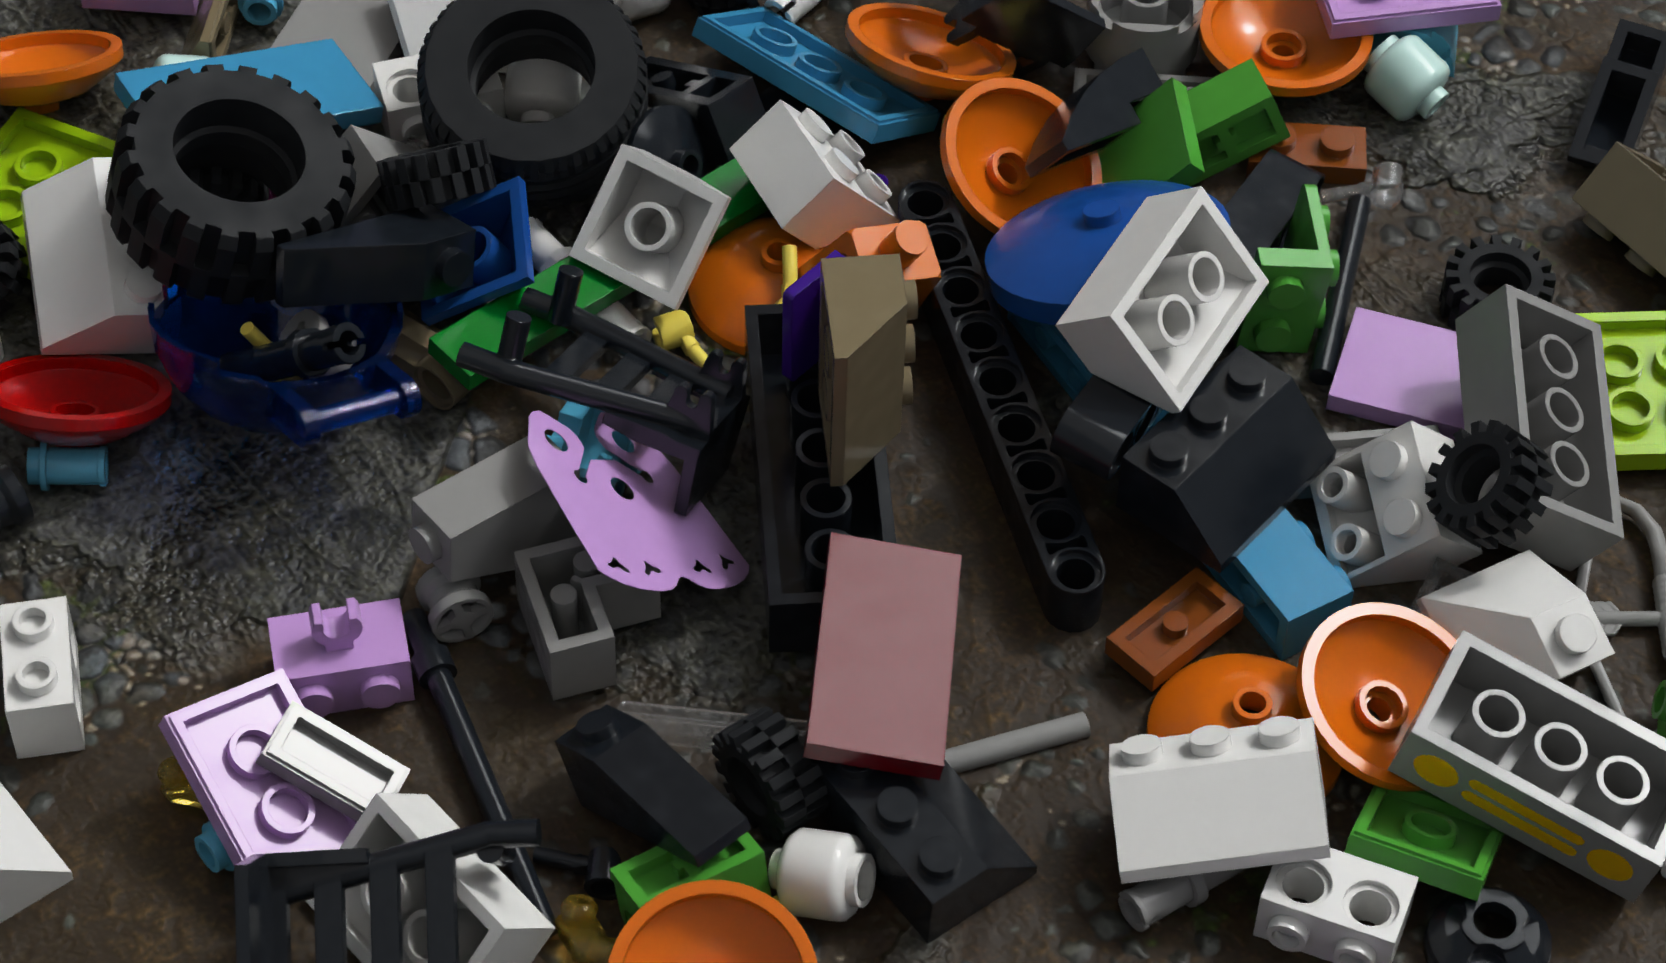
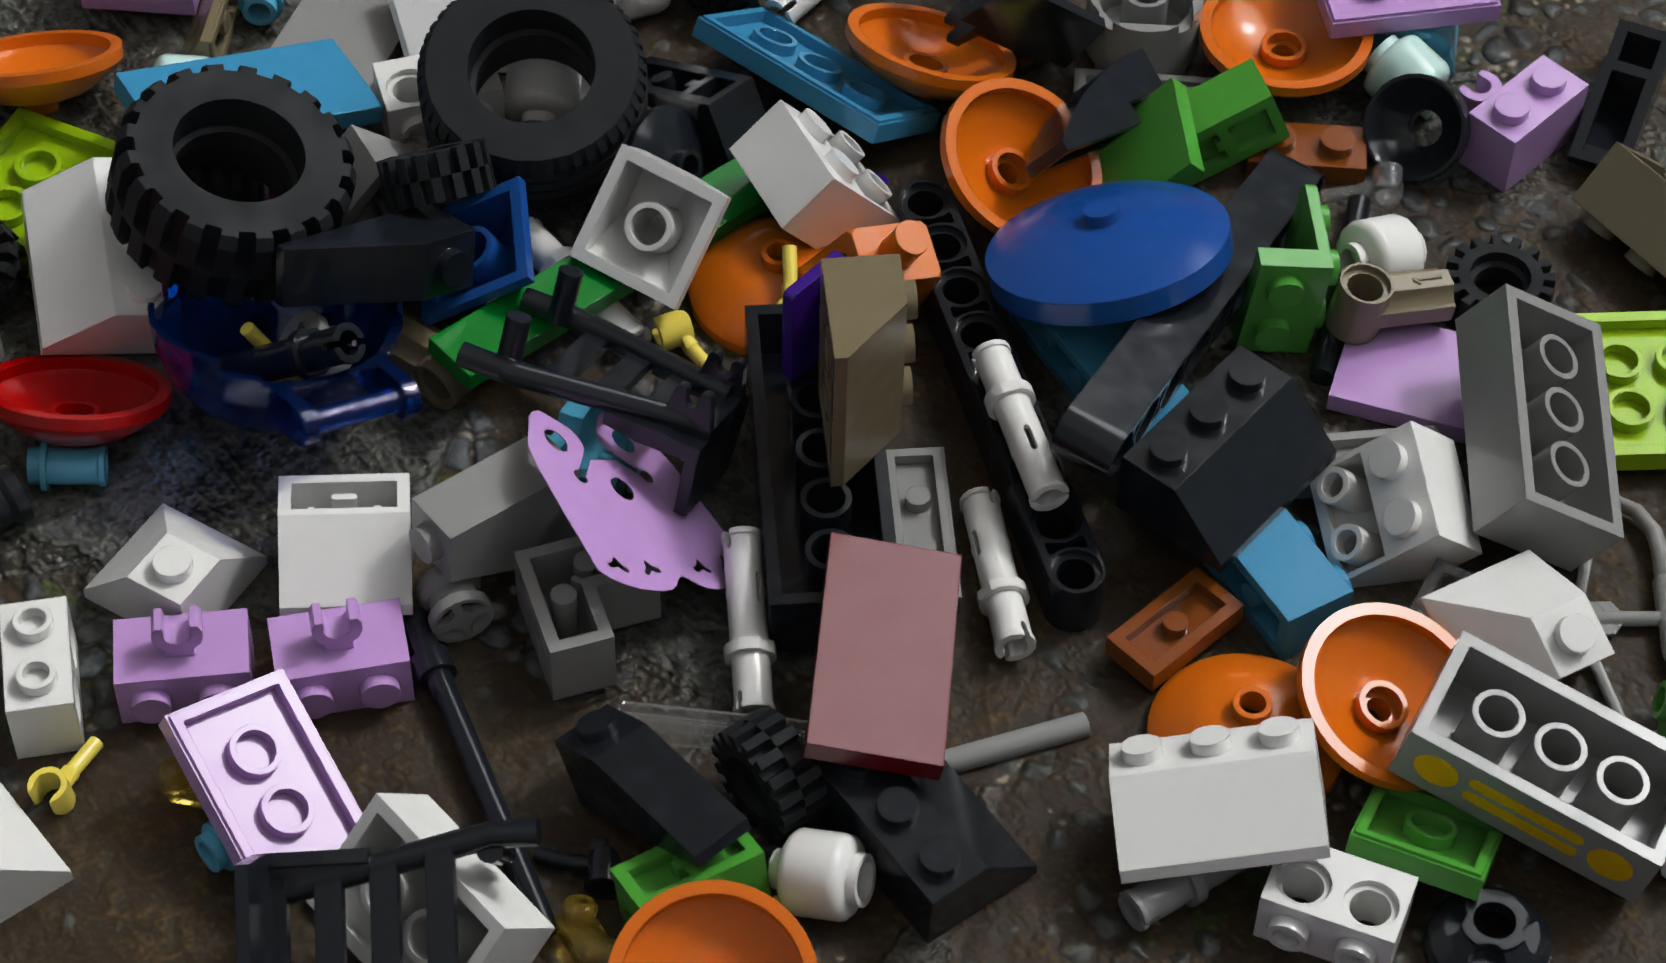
(53, 778): none -> light yellow hand
(174, 566): none -> white slope
(179, 660): none -> lavender brick
(329, 762): tile -> none
(344, 540): none -> white slope
(749, 645): none -> white pin
(922, 500): none -> light grey tile
(1001, 593): none -> white pin
(1012, 403): none -> white pin
(1164, 299): white slope -> none
(1375, 299): none -> dark tan piece
(1384, 242): none -> white head
(1391, 119): none -> black piece
(1511, 497): black tyre -> none
(1521, 121): none -> lavender brick

